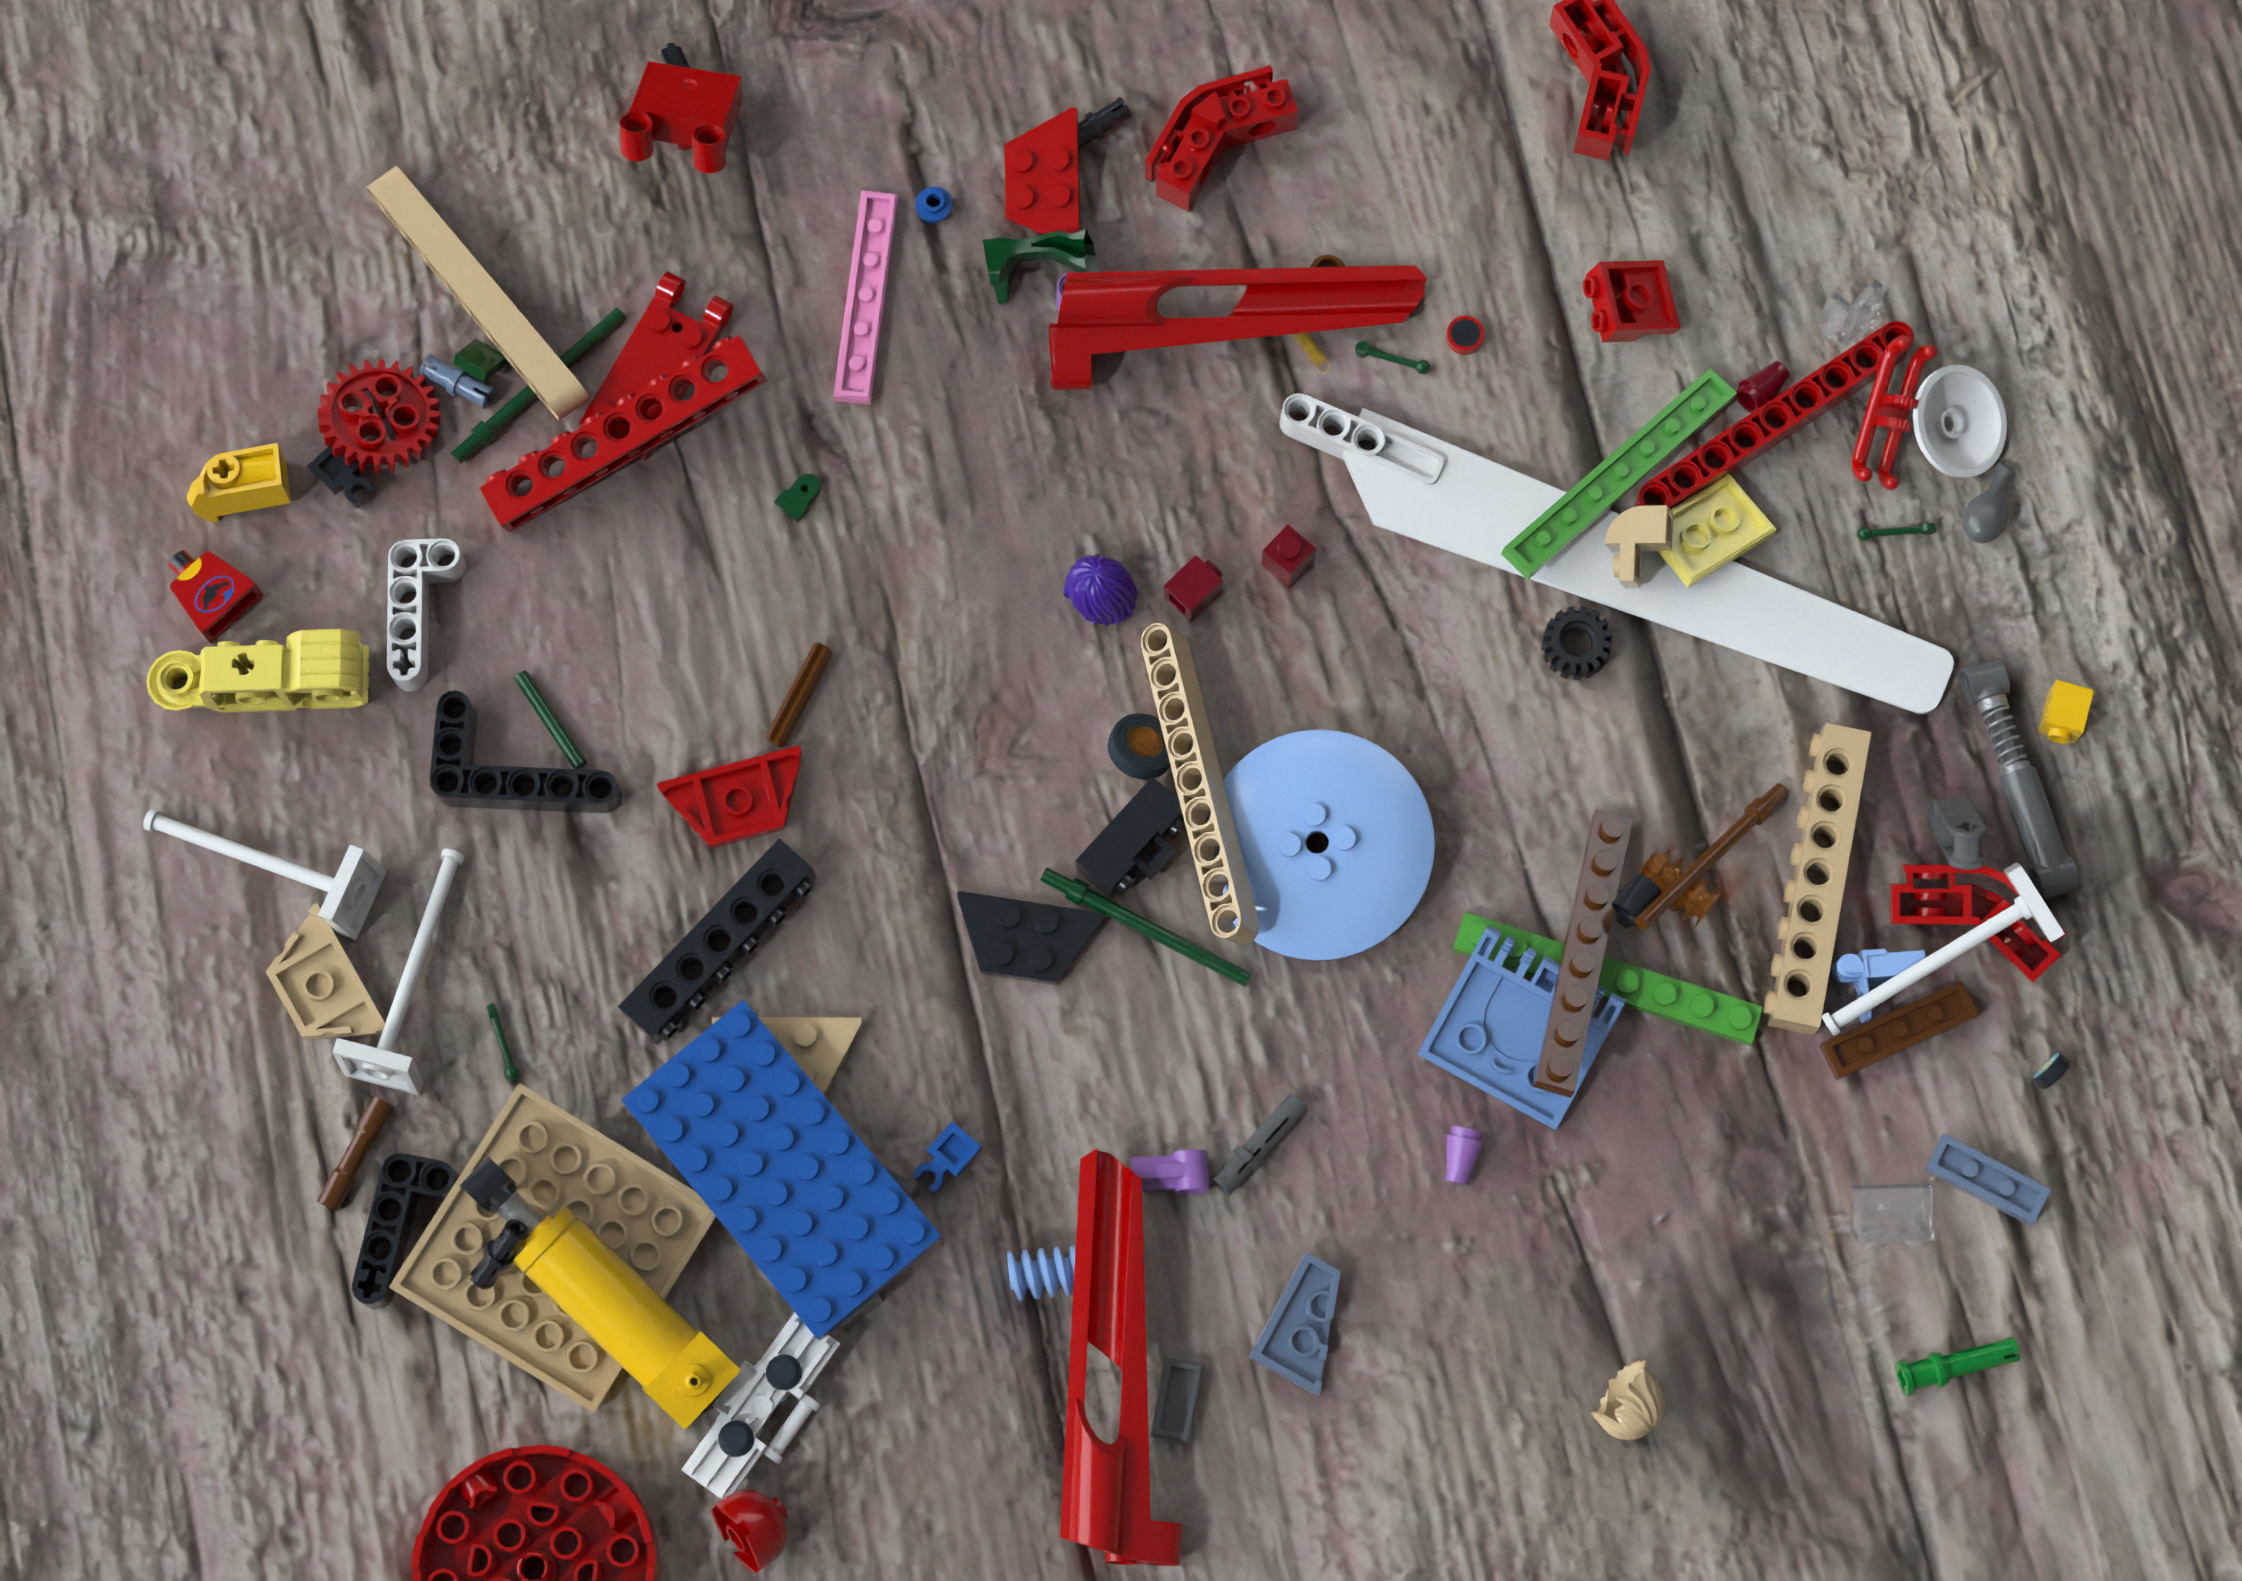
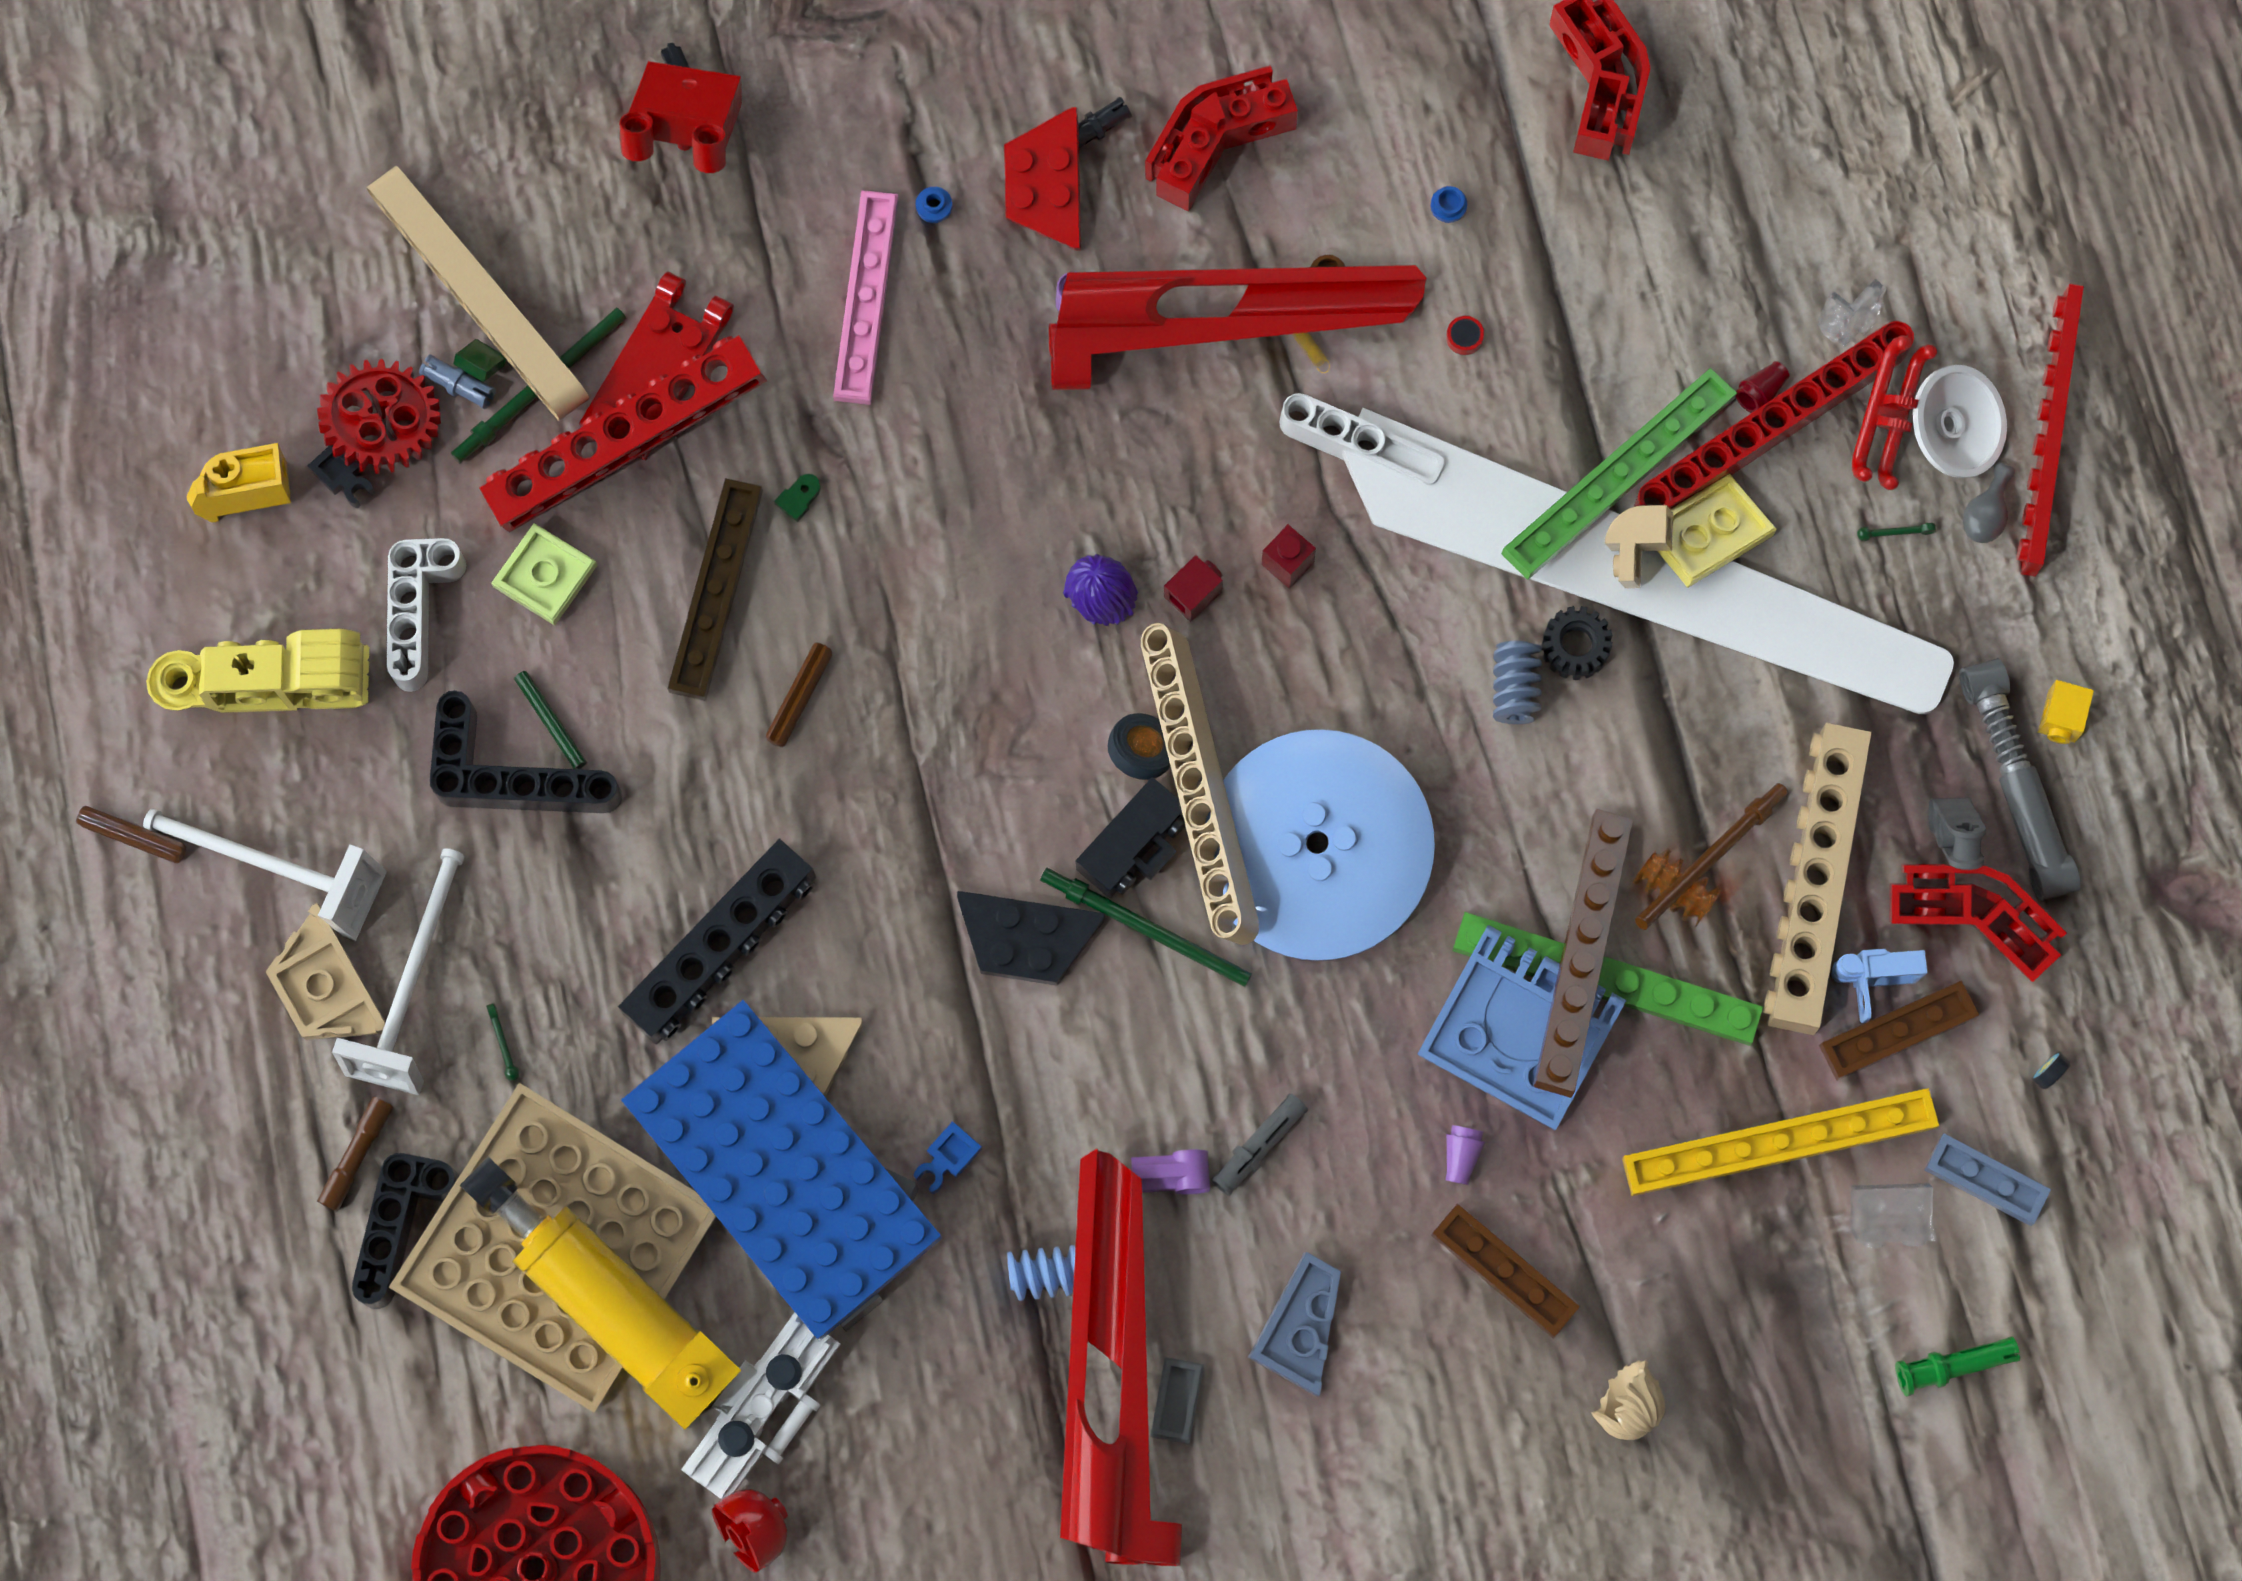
(131, 834): none -> reddish brown axle
(211, 591): red torso -> none
(499, 1254): black pin -> none
(544, 574): none -> yellowish green plate
(715, 589): none -> dark brown plate
(737, 798): red wing -> none
(1006, 254): dark green animal -> none
(1363, 349): dark green hinge -> none
(1448, 204): none -> blue plate
(1505, 1271): none -> reddish brown plate
(1515, 682): none -> sand blue piece
(1631, 300): red plate -> none
(1634, 899): black piece -> none
(1780, 1142): none -> yellow plate
(2027, 905): white tile -> none
(2048, 443): none -> red plate

